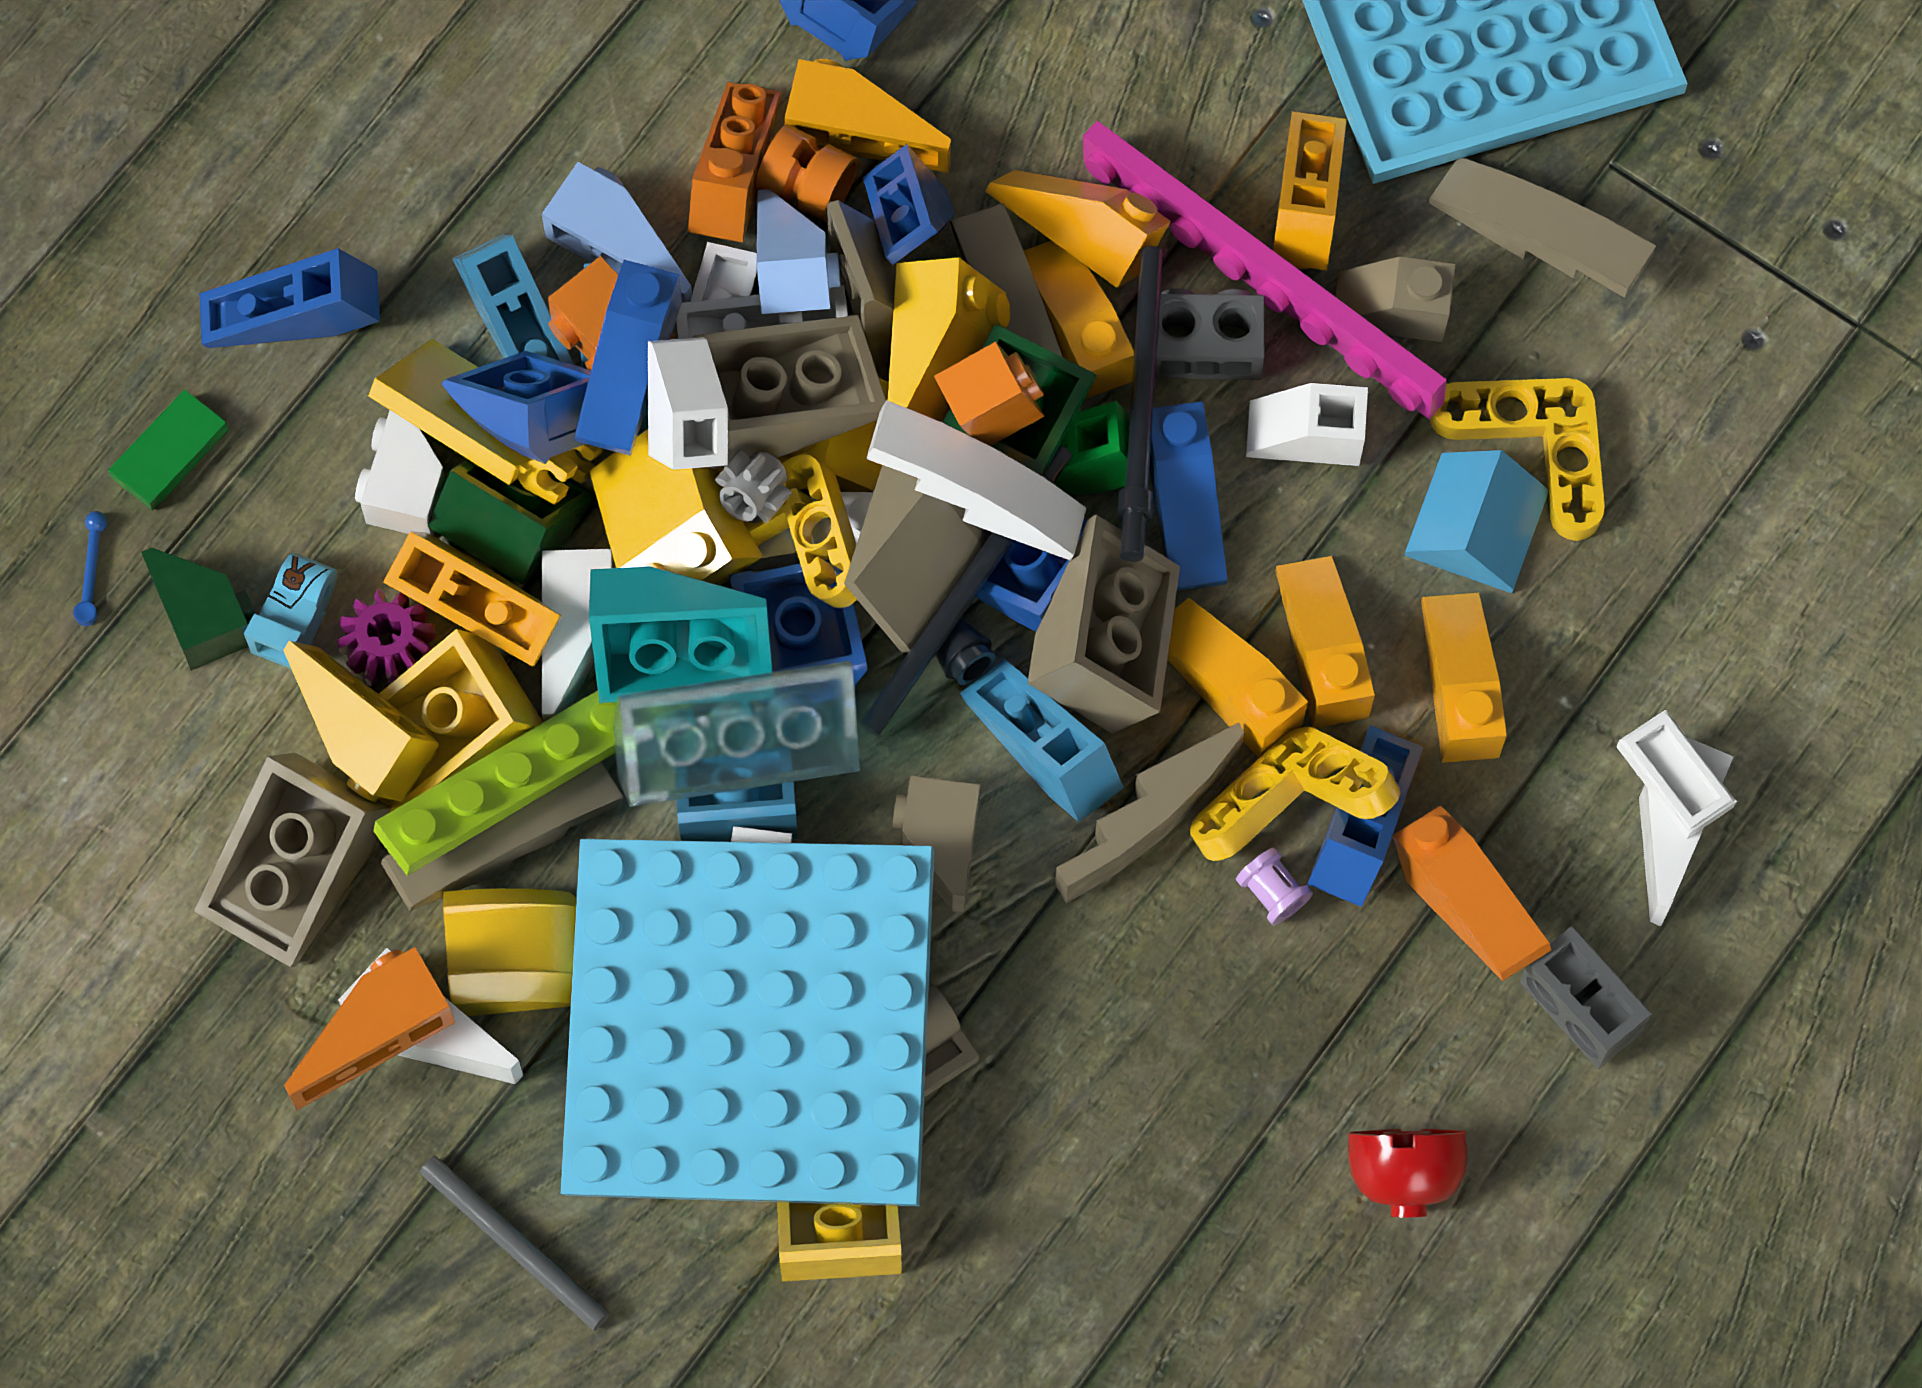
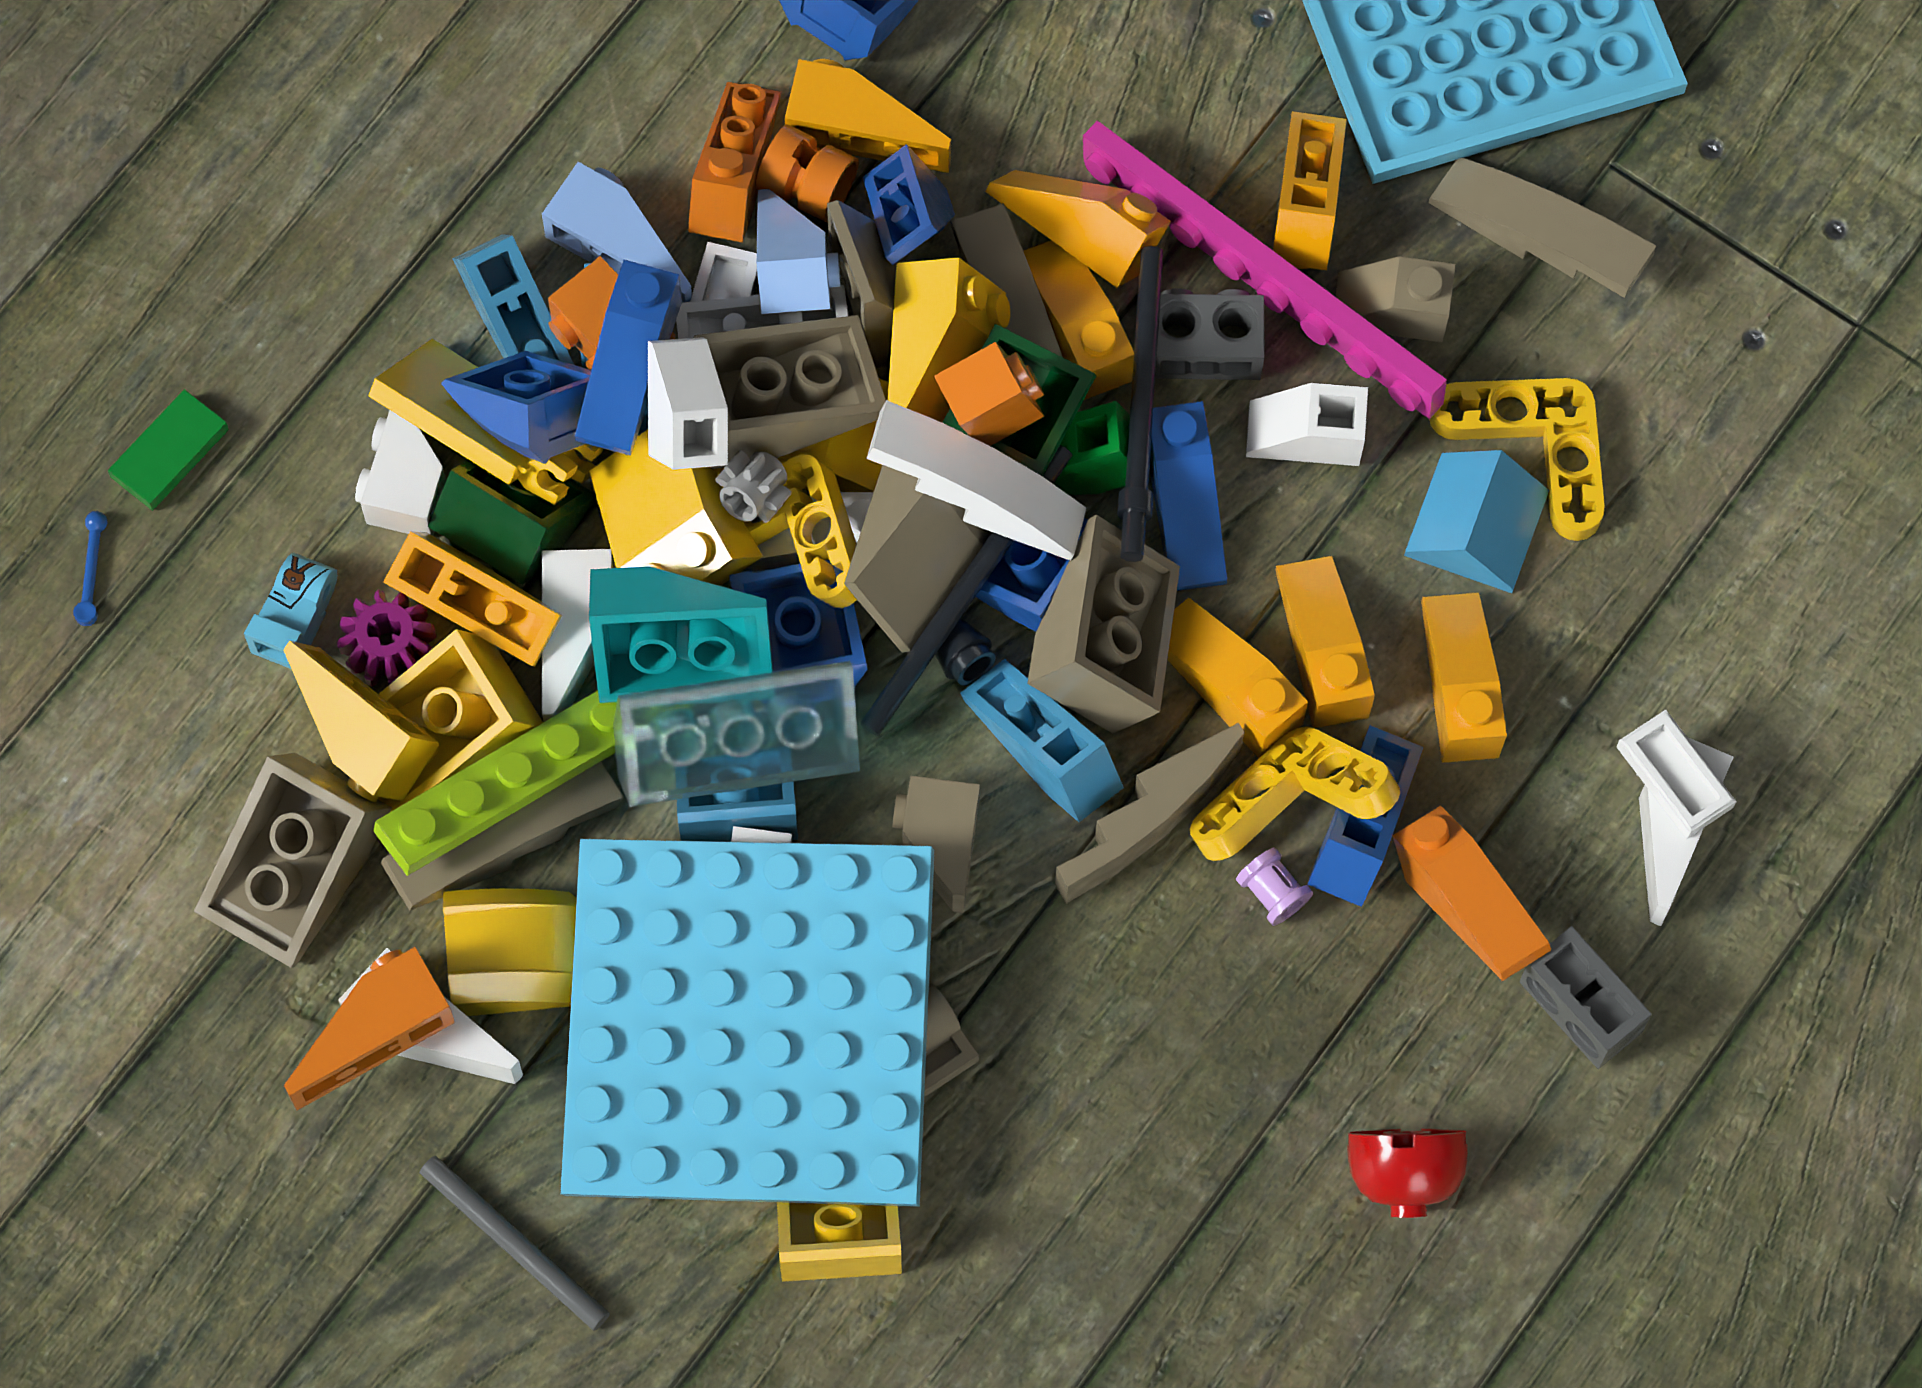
(200, 607): dark green slope -> none
(292, 302): blue slope -> none

